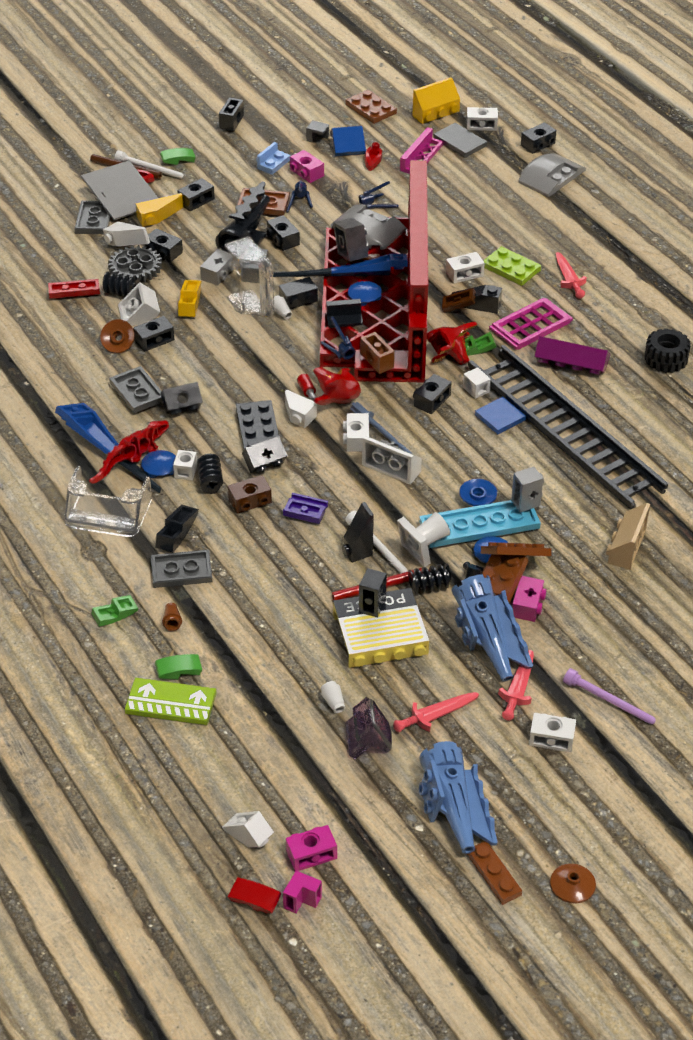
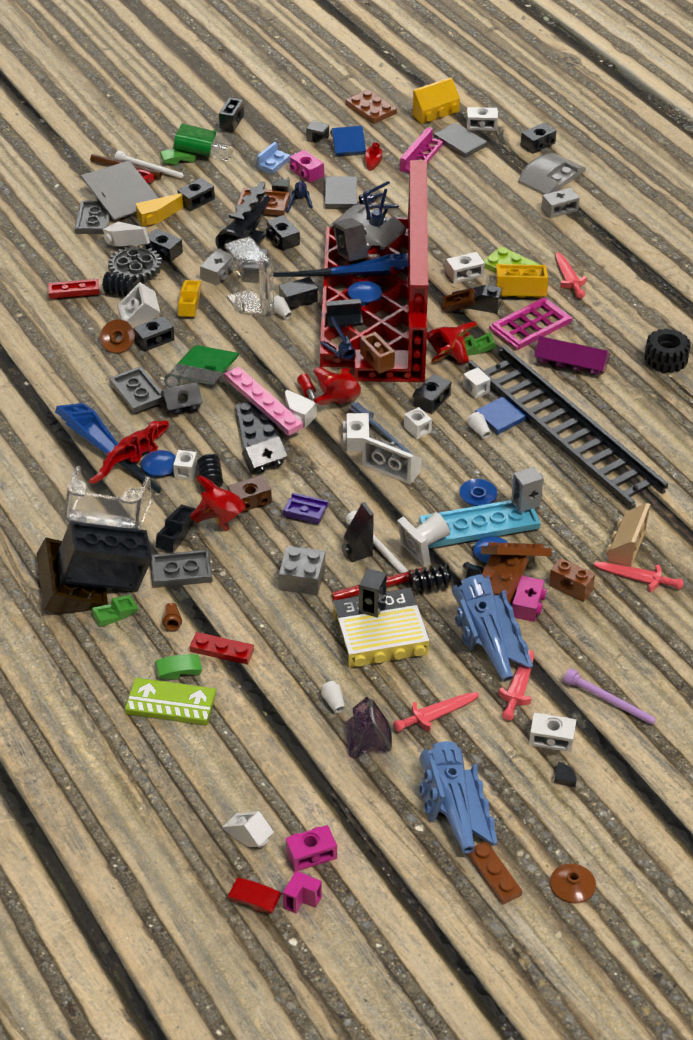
(63, 597): none -> dark brown slope
(104, 556): none -> black hose
(200, 365): none -> door
(204, 142): none -> green door
(217, 504): none -> red piece
(221, 648): none -> red plate
(263, 400): none -> bright pink plate
(281, 185): none -> pearl dark grey piece
(302, 570): none -> flat silver brick
(340, 192): none -> tile
(376, 216): none -> dark blue plant
(417, 423): none -> white brick
(479, 425): none -> white cone
(522, 280): none -> yellow slope
(560, 202): none -> light grey brick
(565, 775): none -> black tile
(572, 579): none -> dark orange brick
(653, 578): none -> coral sword

